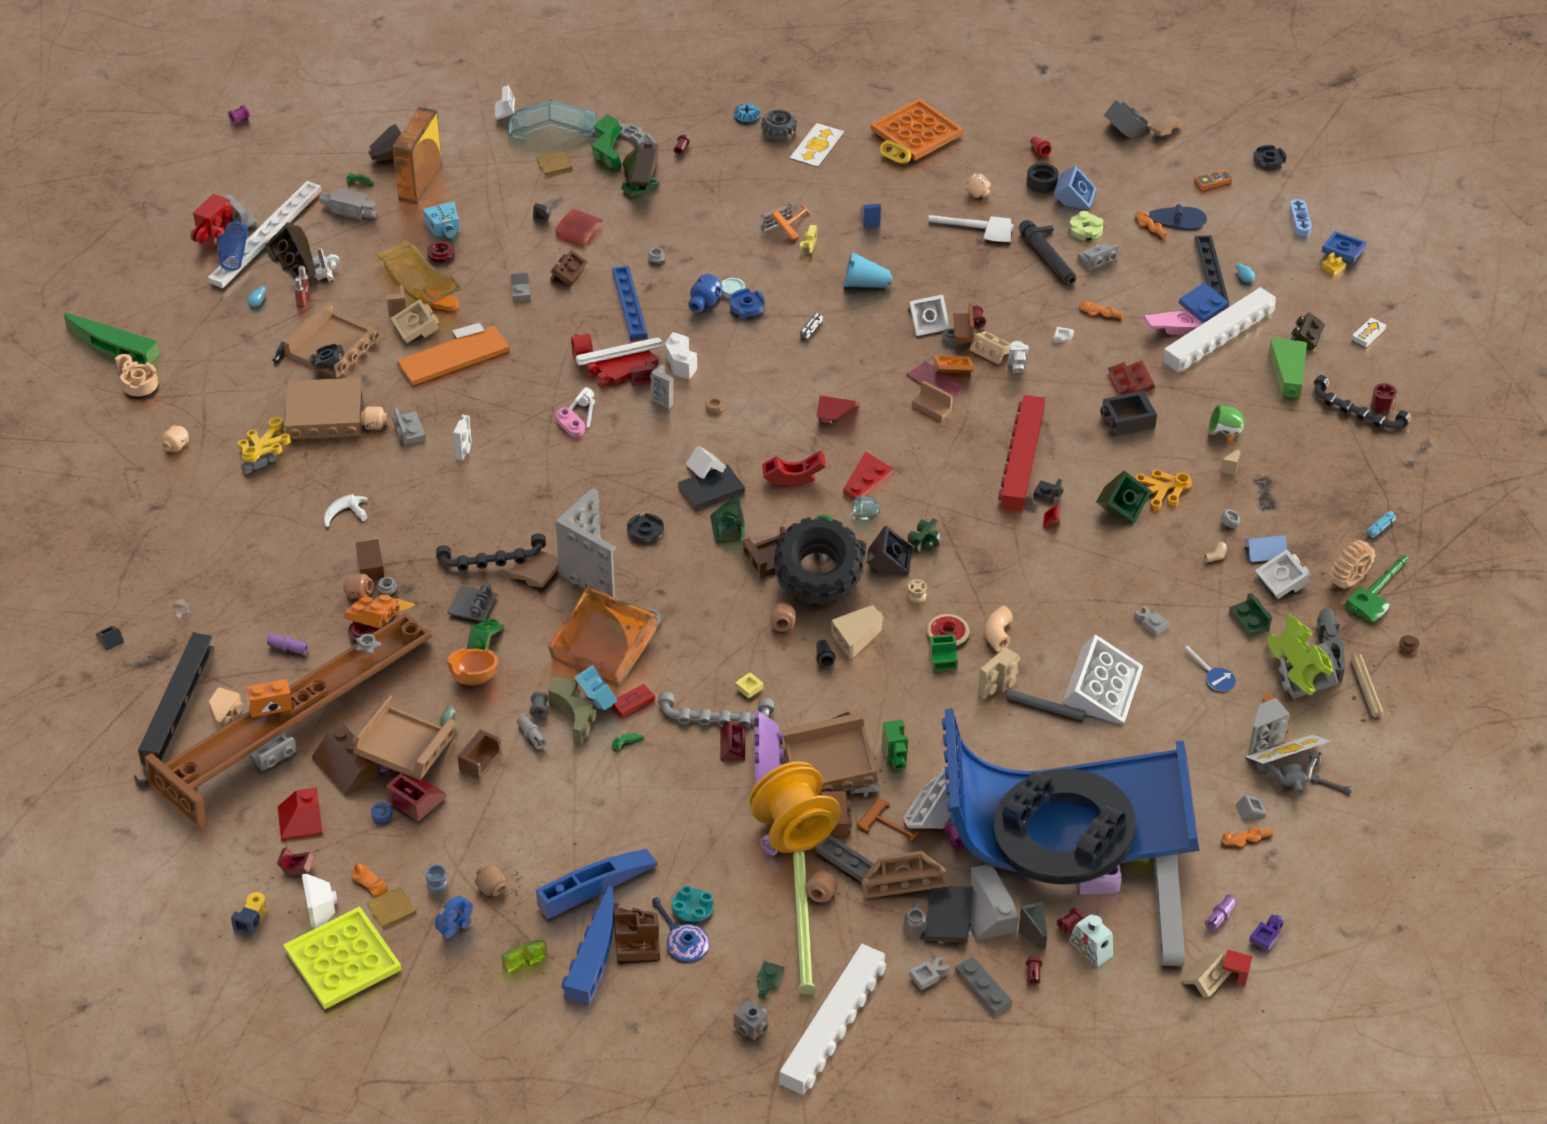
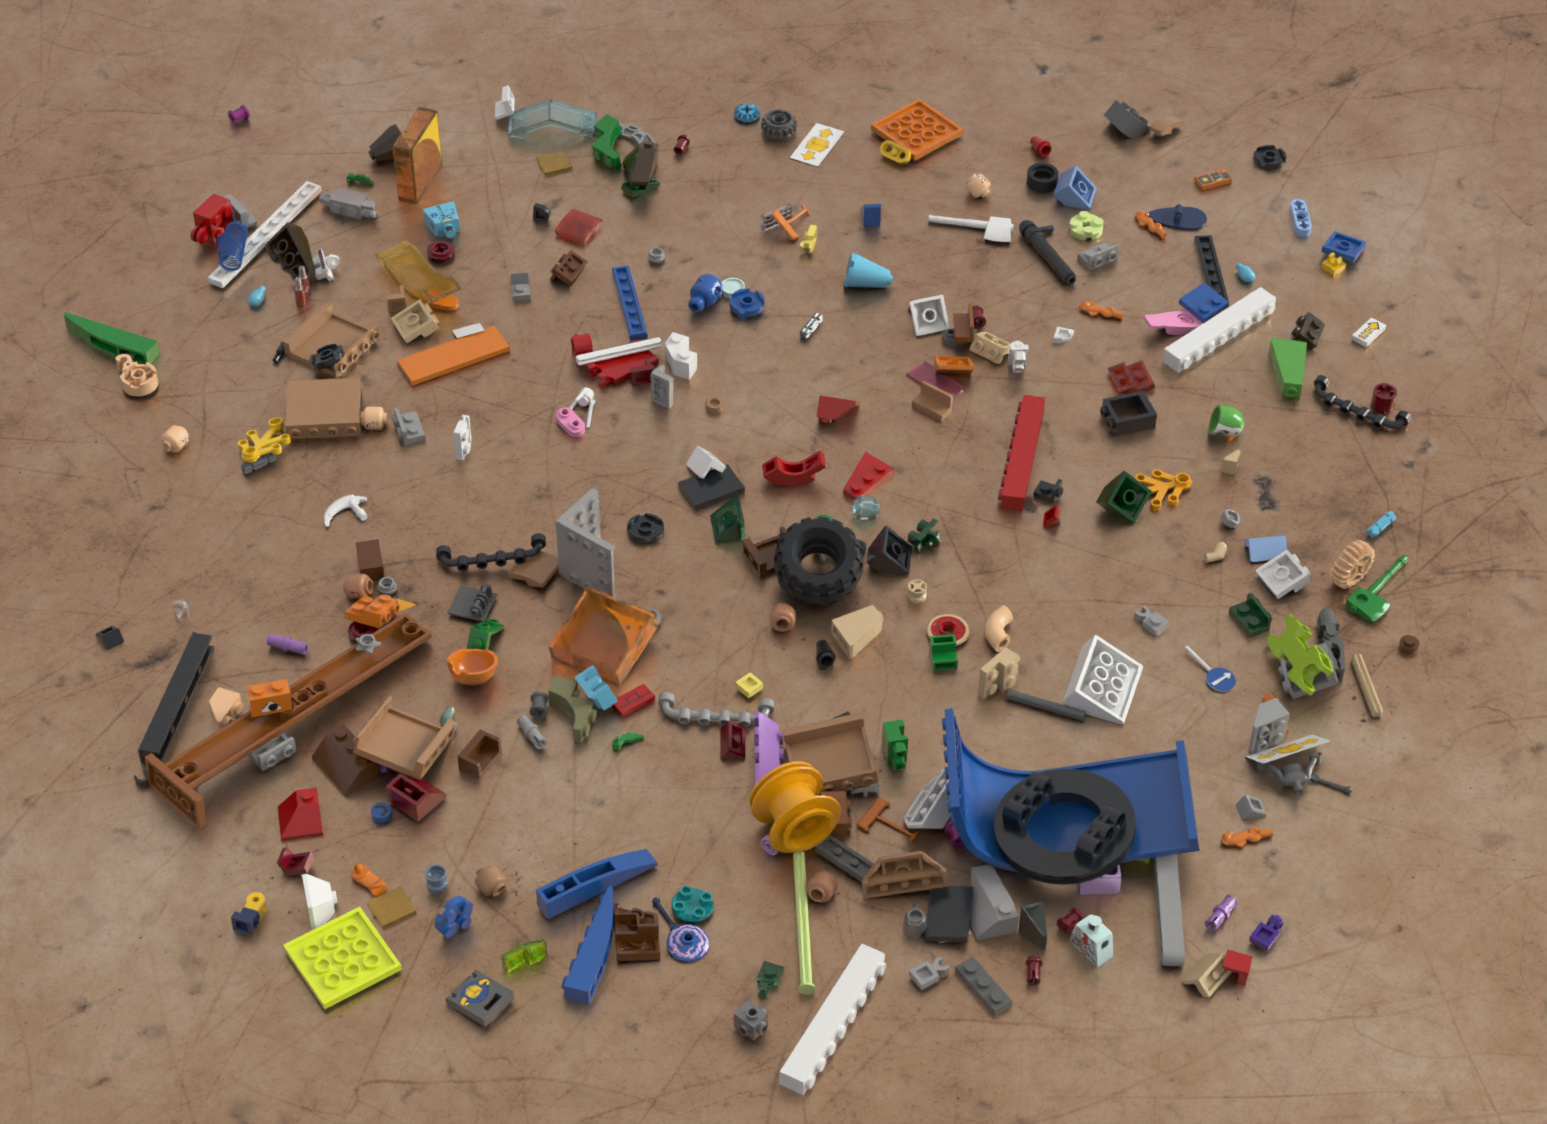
(475, 994): none -> dark grey container

